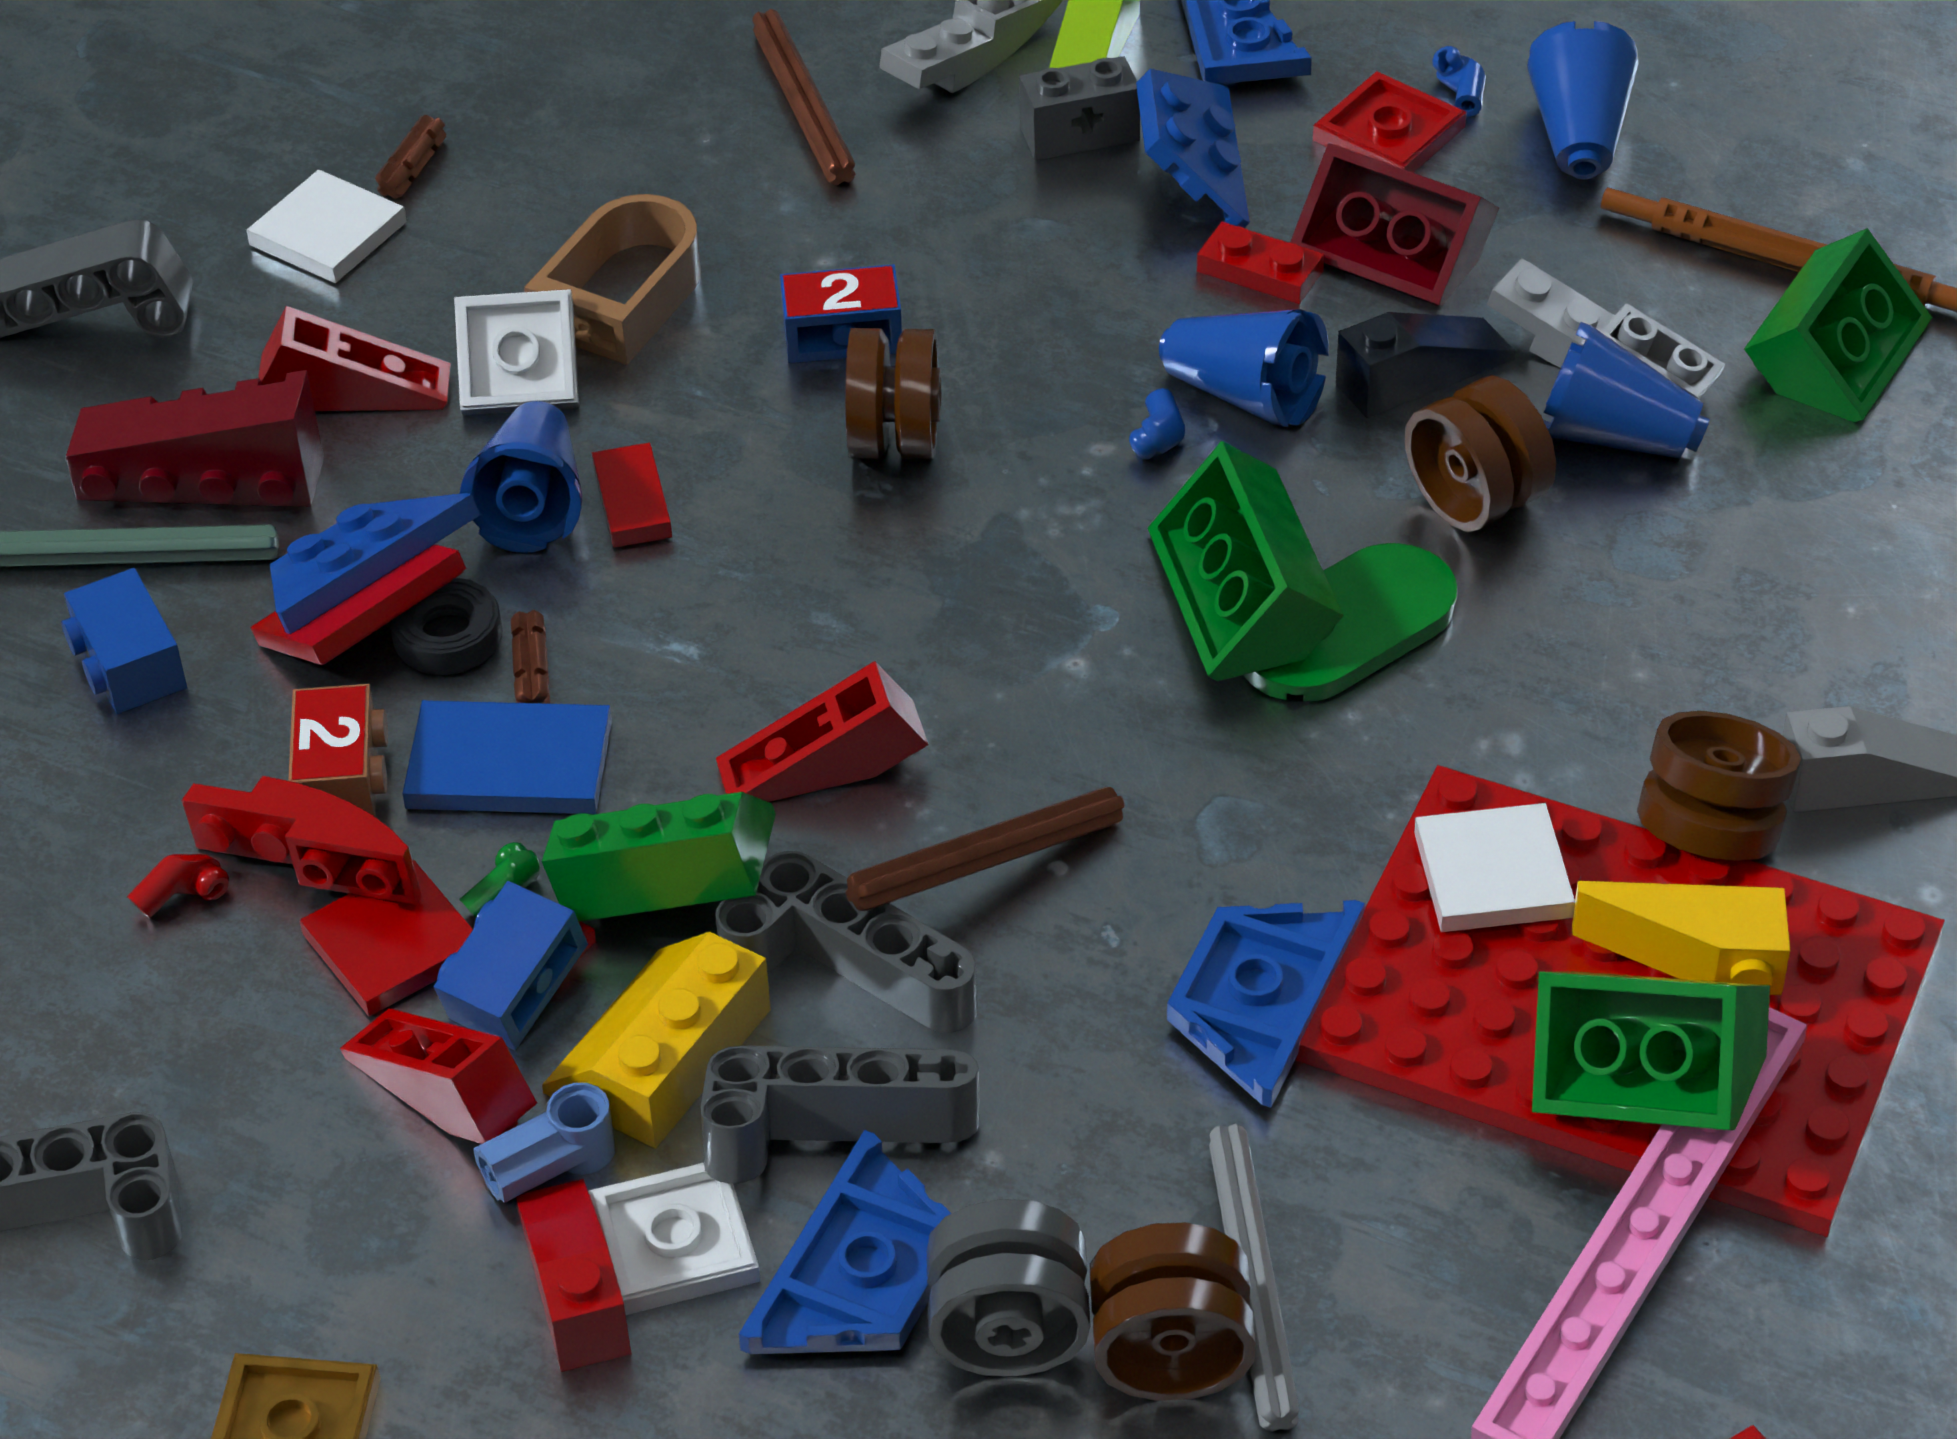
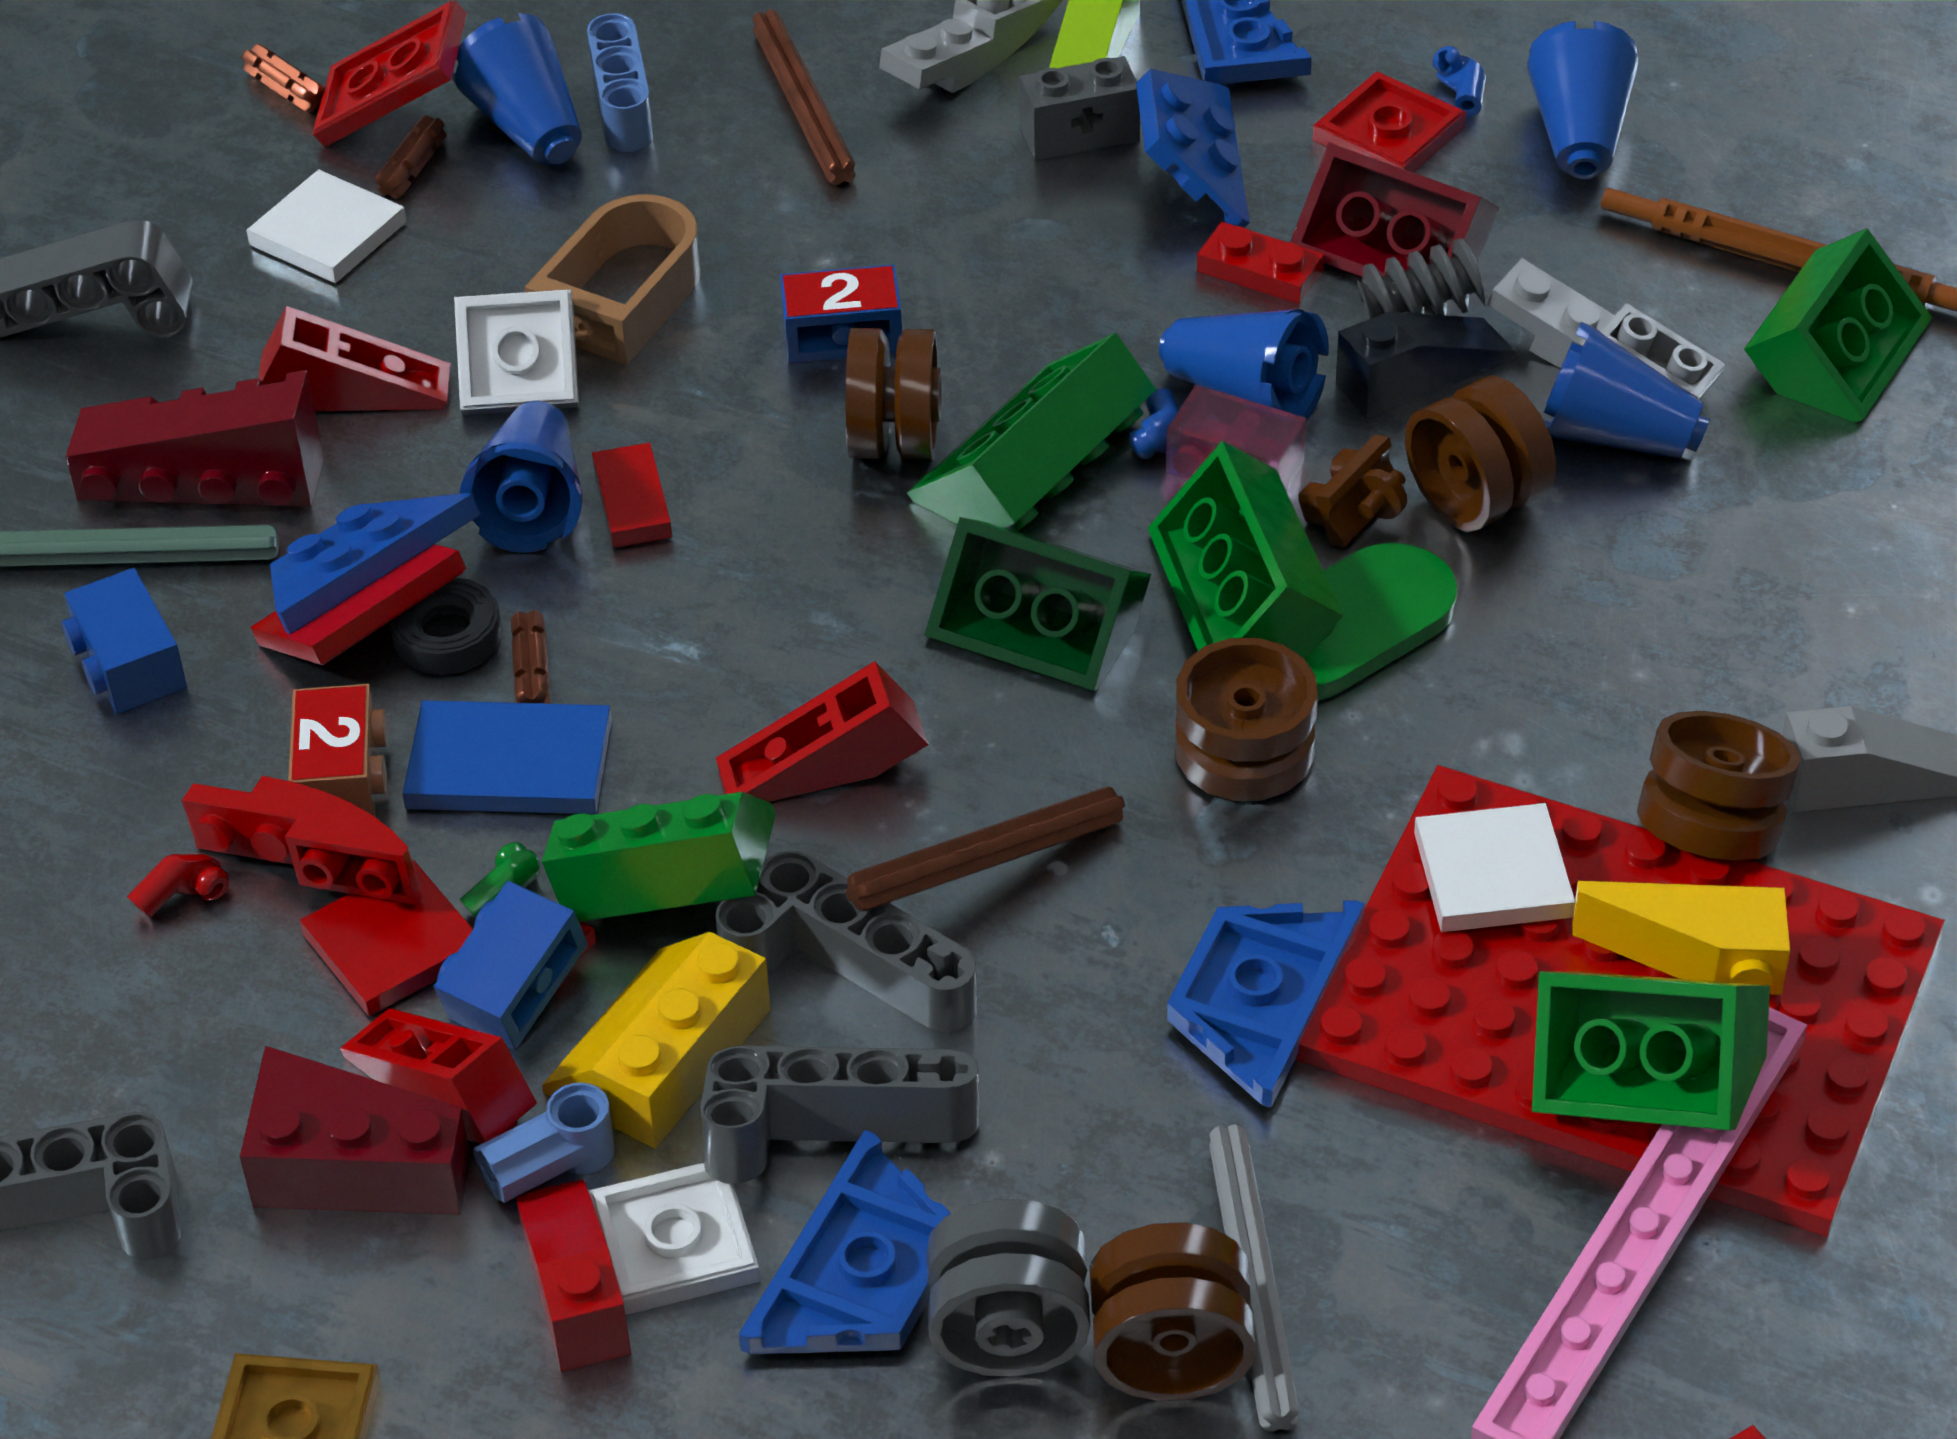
(283, 77): none -> axle
(350, 1143): none -> dark red wedge
(390, 73): none -> red tile
(520, 86): none -> blue cone
(620, 82): none -> medium blue beam
(1036, 603): none -> dark green slope
(1039, 437): none -> green slope
(1245, 719): none -> reddish brown wheel
(1249, 426): none -> clear pink brick
(1359, 490): none -> reddish brown hips
(1422, 282): none -> dark grey piece

